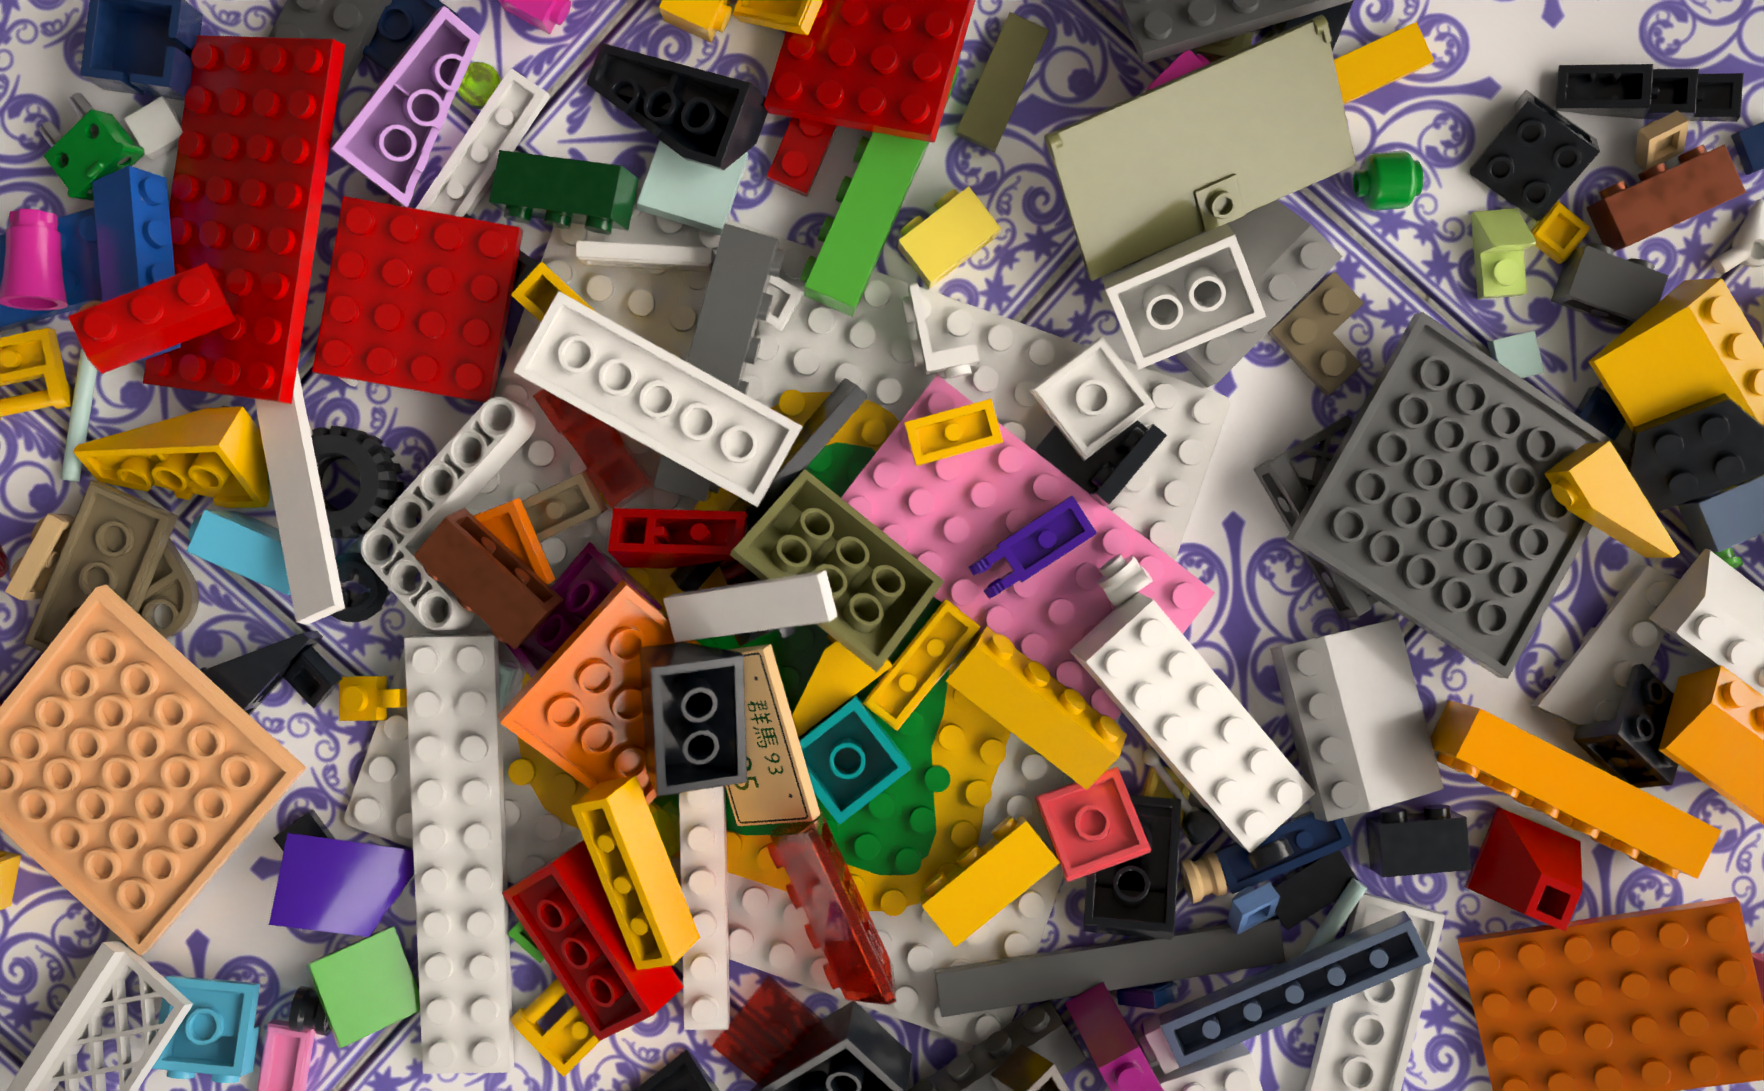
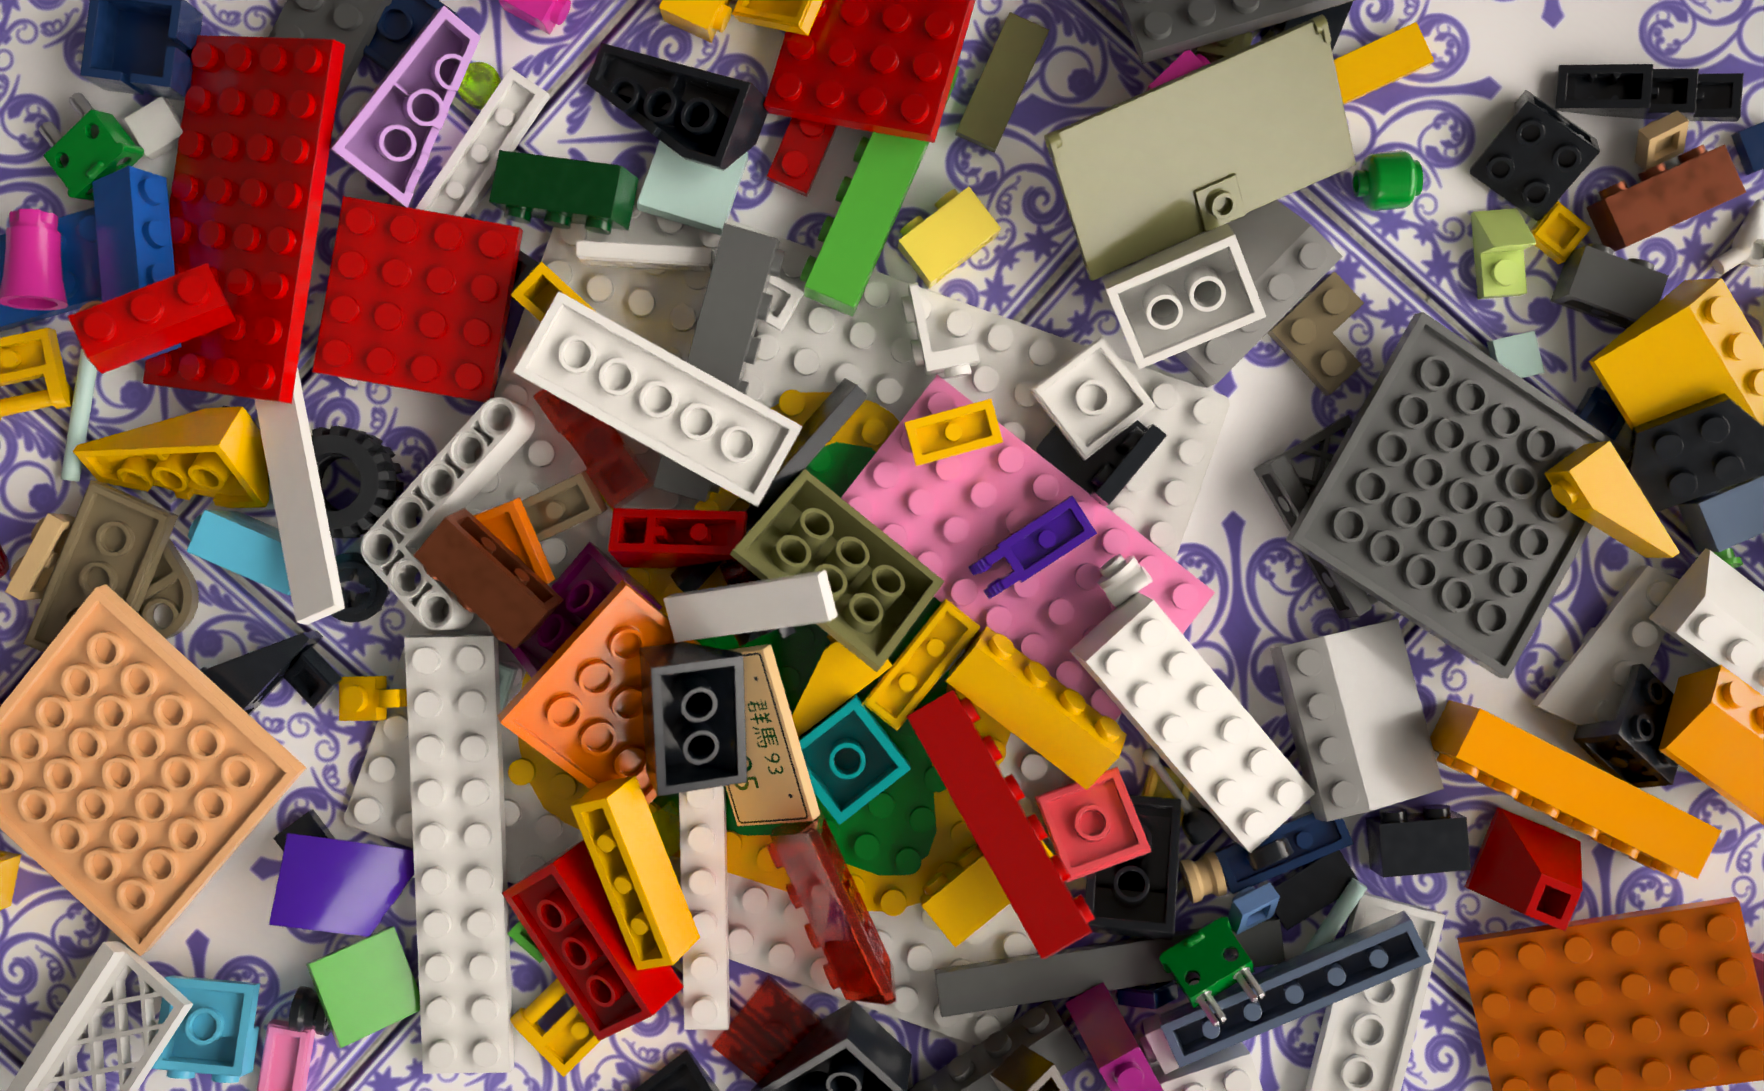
(999, 824): none -> red brick
(1205, 959): none -> green piece

